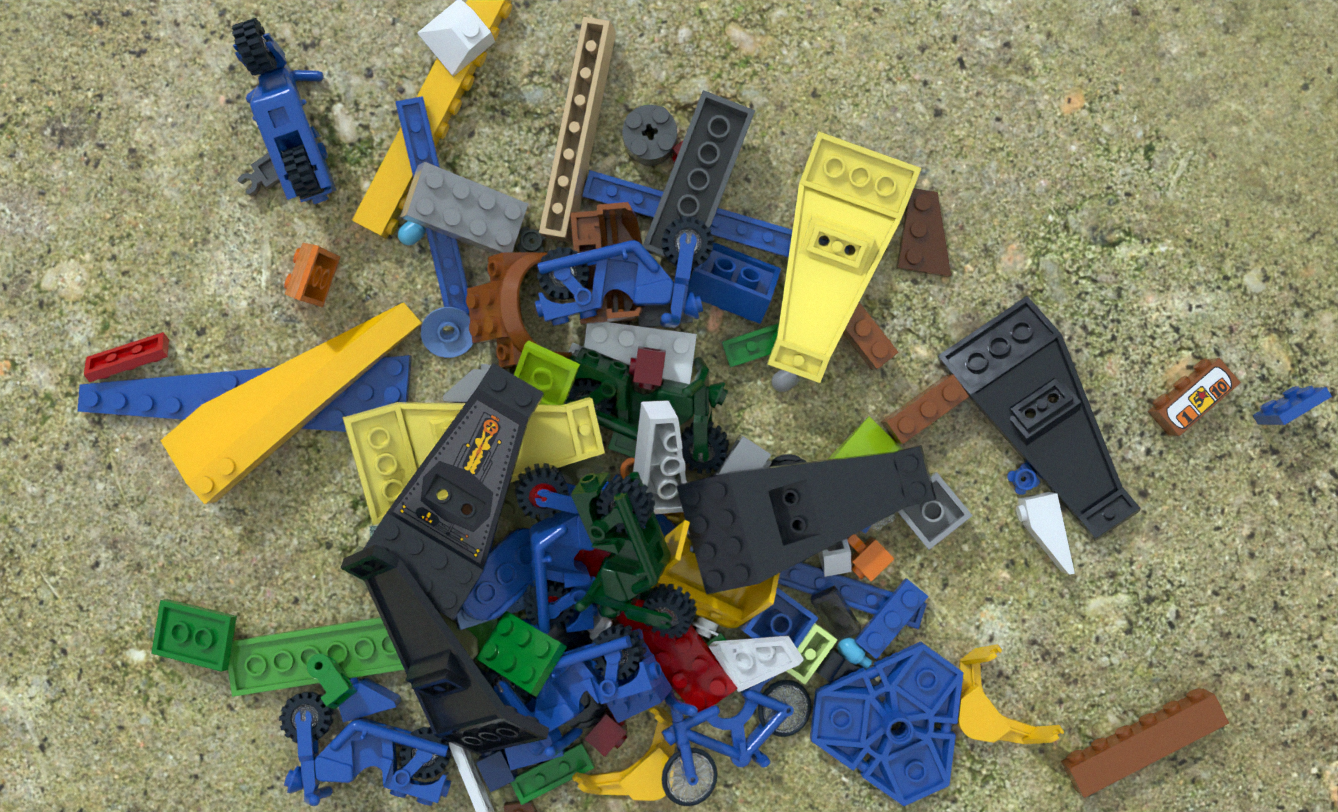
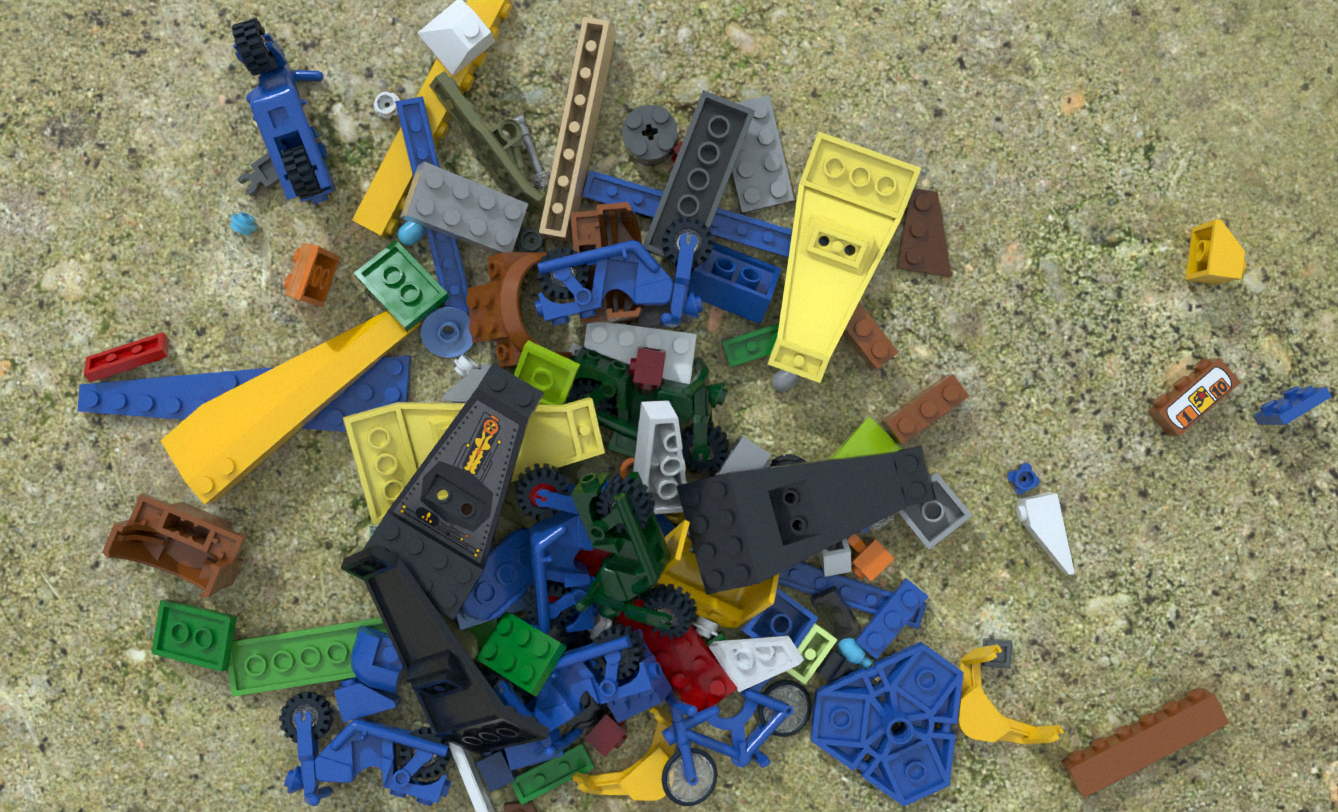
(179, 542): none -> dark orange piece
(243, 223): none -> medium azure plate
(332, 679): green leg -> none
(376, 660): none -> blue brick
(381, 100): none -> white plate
(401, 285): none -> plate
(465, 365): none -> white plate
(496, 151): none -> olive piece
(542, 177): none -> light grey piece
(760, 168): none -> light grey plate
(1003, 659): none -> dark grey tile
(1014, 370): black wing -> none
(1214, 255): none -> yellow slope

